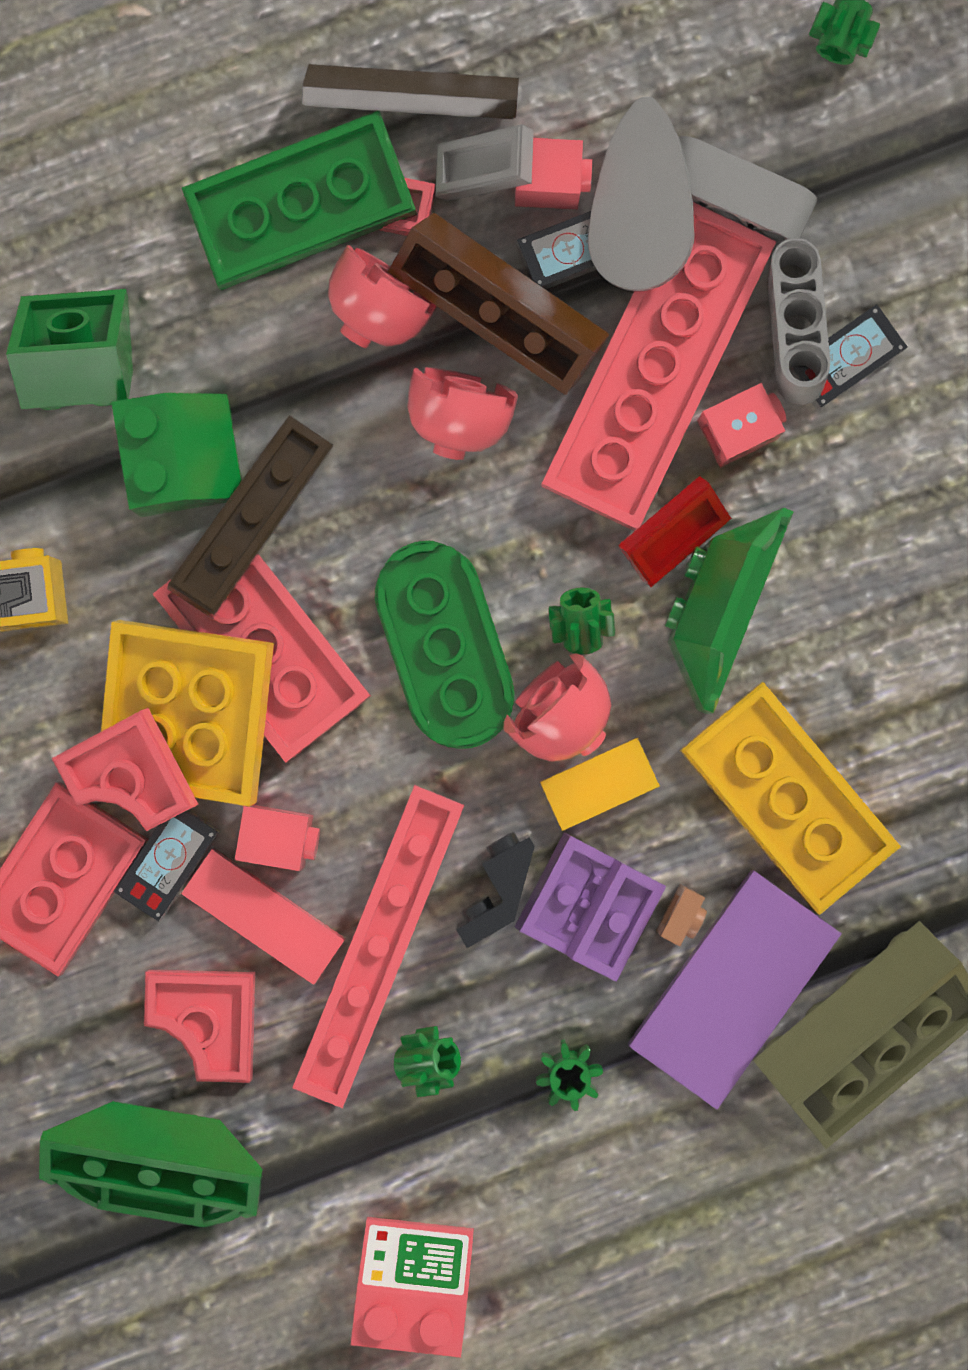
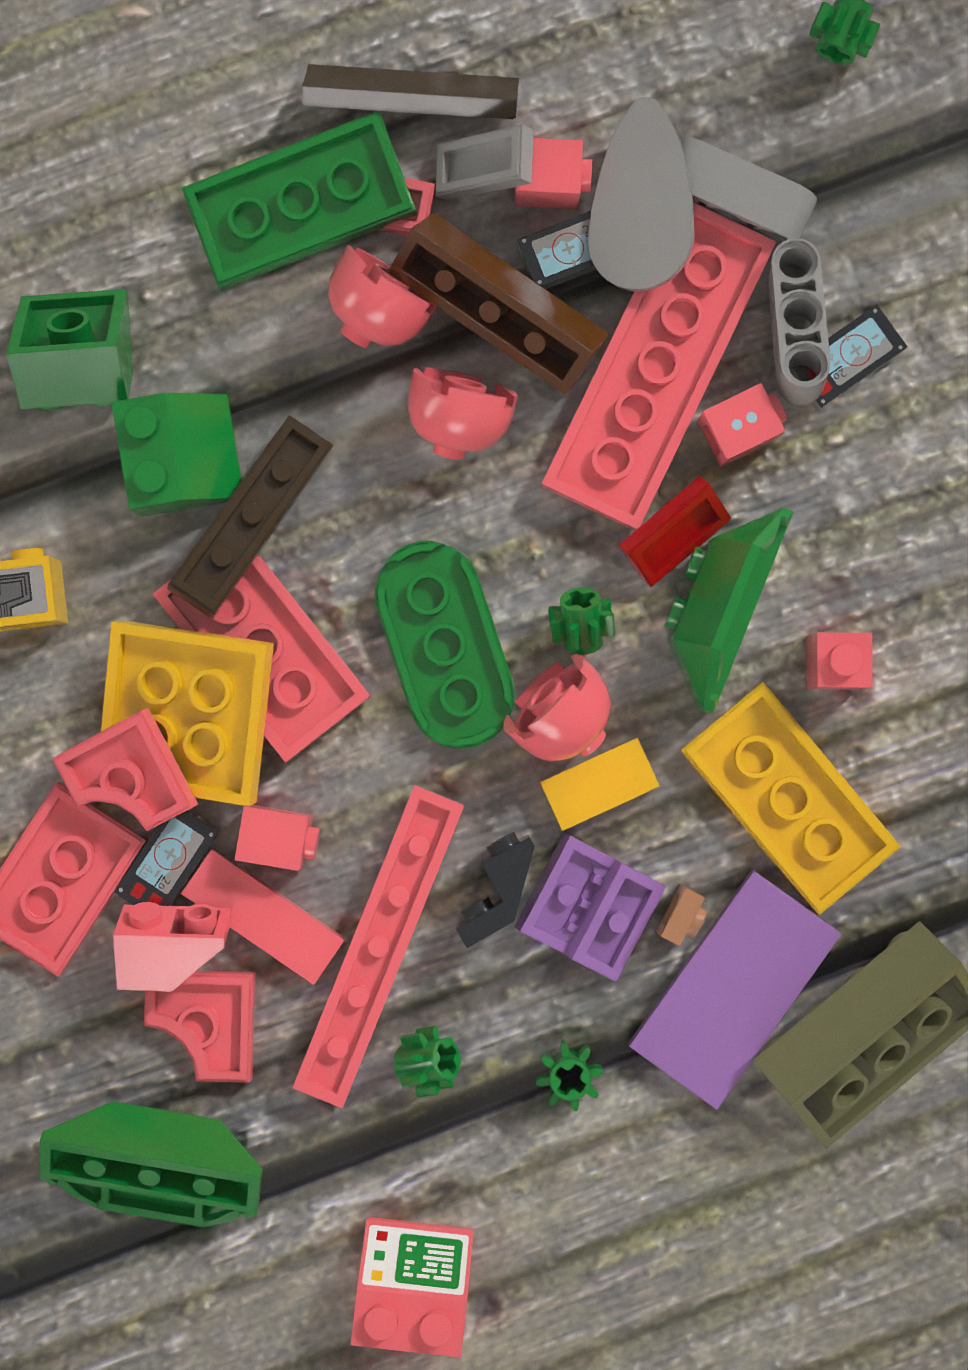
(166, 944): none -> coral slope
(839, 660): none -> coral brick

